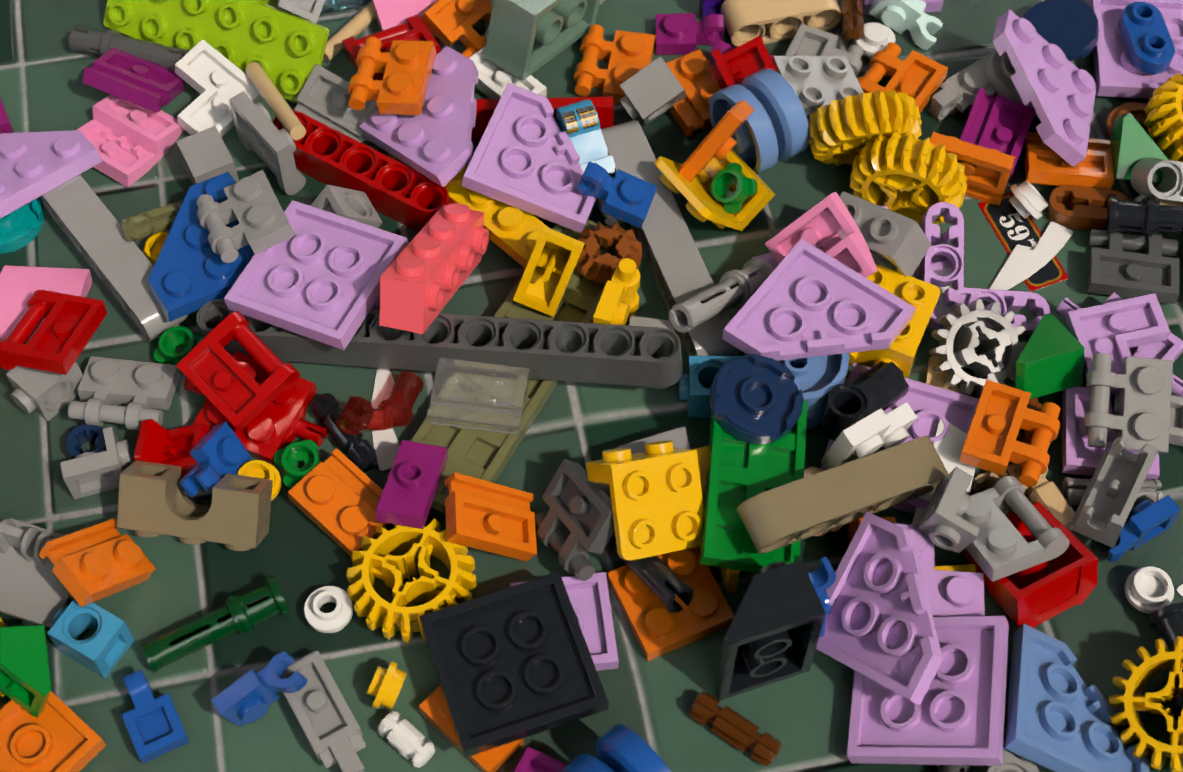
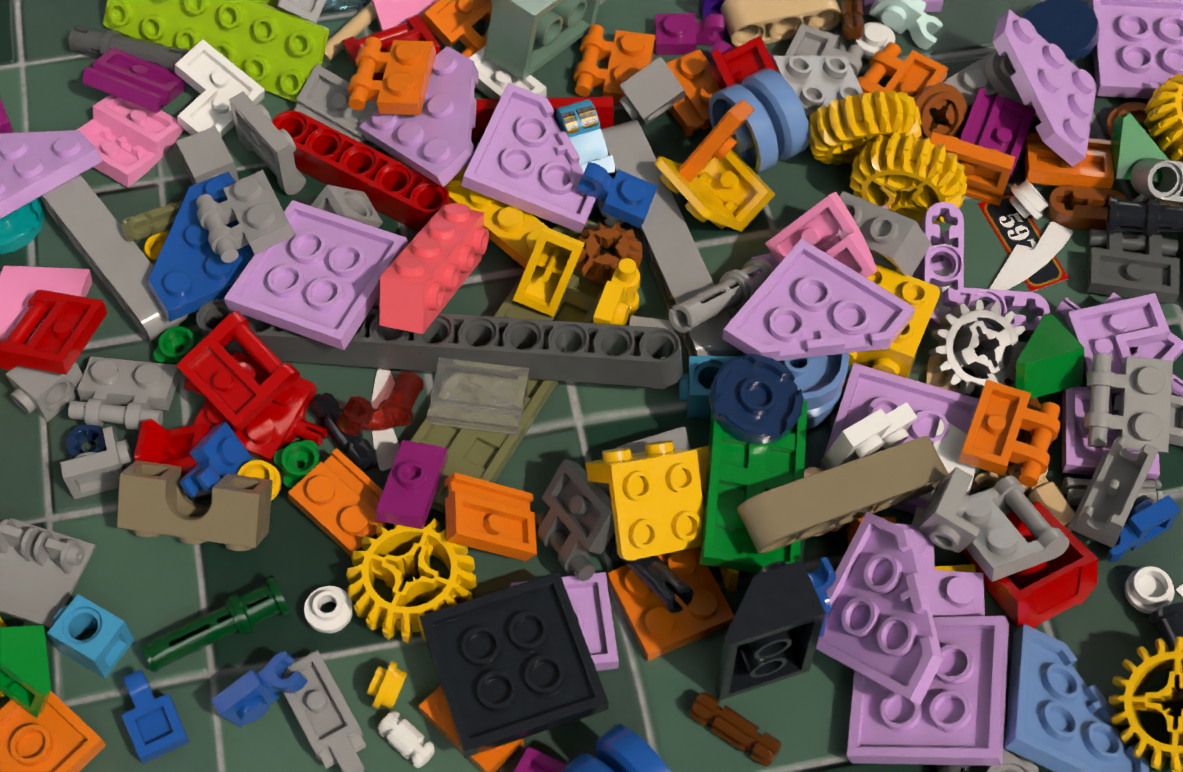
(97, 562): orange plate -> none
(275, 101): tan bar -> none
(724, 180): green plate -> none
(865, 395): black piece -> none
(950, 107): none -> dark orange gear
(1143, 29): blue plate -> none

